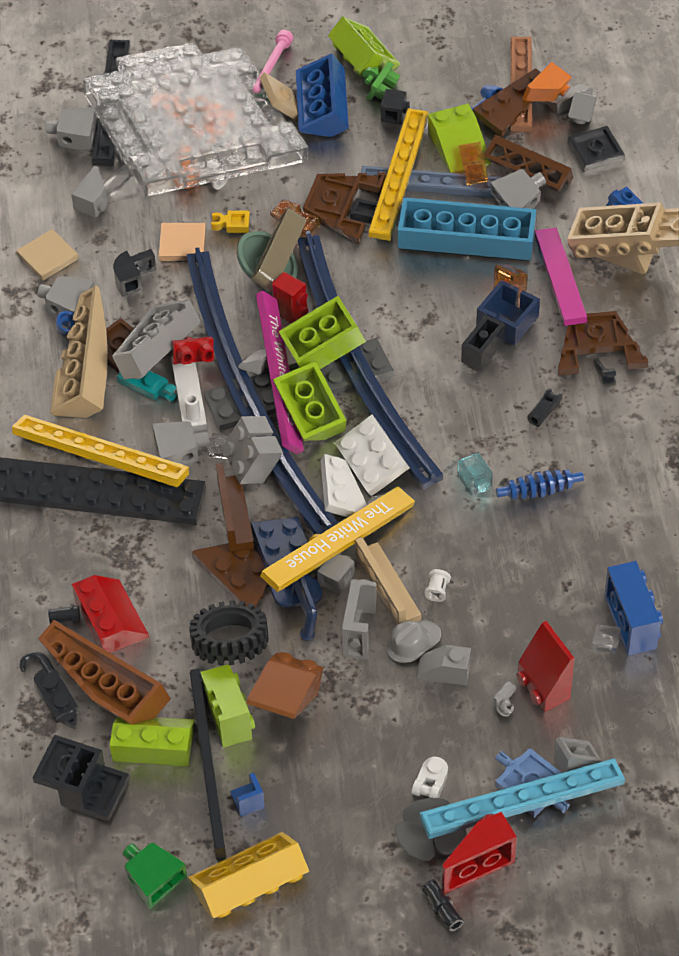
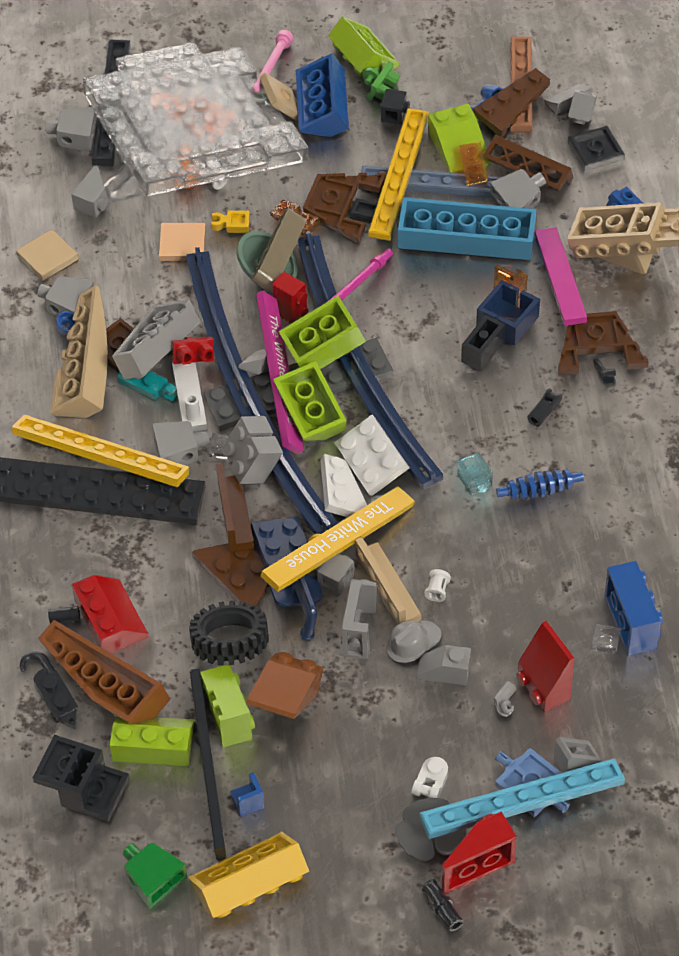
(129, 270): black brick -> none
(376, 264): none -> dark pink bar
(548, 85): orange slope -> none

